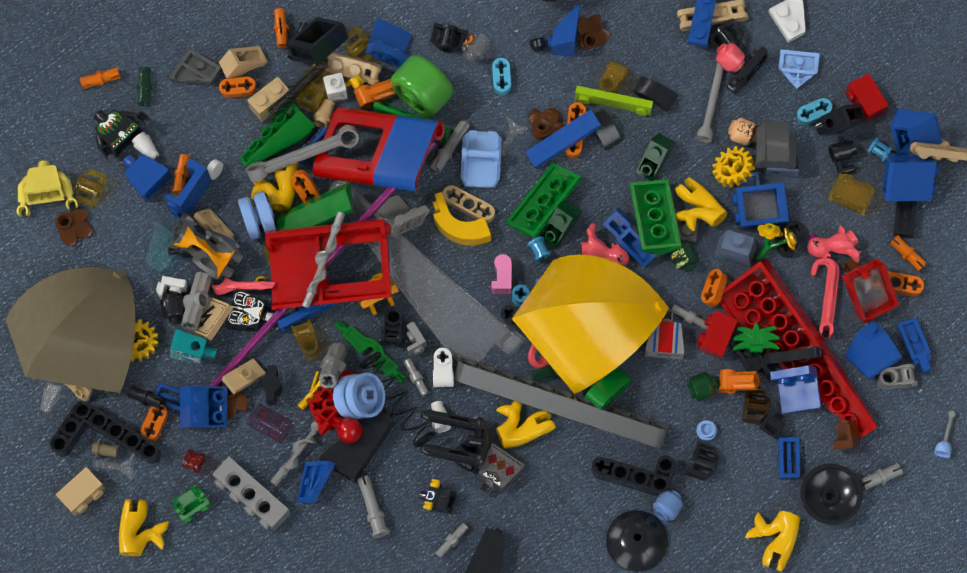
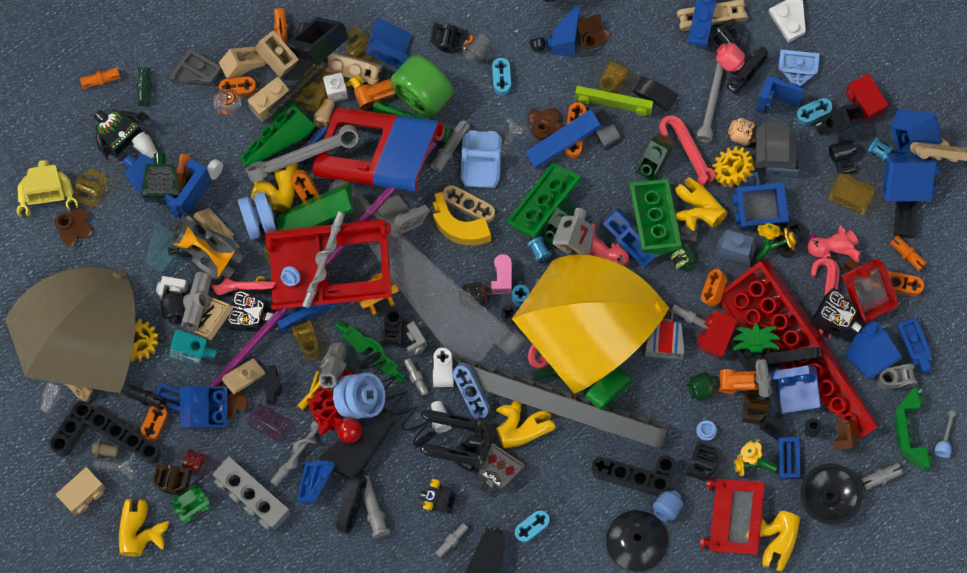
(159, 179): none -> torso
(172, 478): none -> dark brown piece
(227, 102): none -> clear head
(276, 54): none -> tan brick
(290, 276): none -> light blue plate
(351, 503): none -> black beam
(460, 379): none -> medium blue beam
(477, 292): none -> black head
(529, 523): none -> medium azure beam
(574, 234): none -> light grey torso
(704, 173): none -> coral piece
(735, 516): none -> red piece
(752, 456): none -> yellow plant
(763, 378): none -> light grey axle
(780, 90): none -> blue bracket
(813, 432): none -> black pin
(835, 315): none -> black torso
(917, 456): none -> green slope

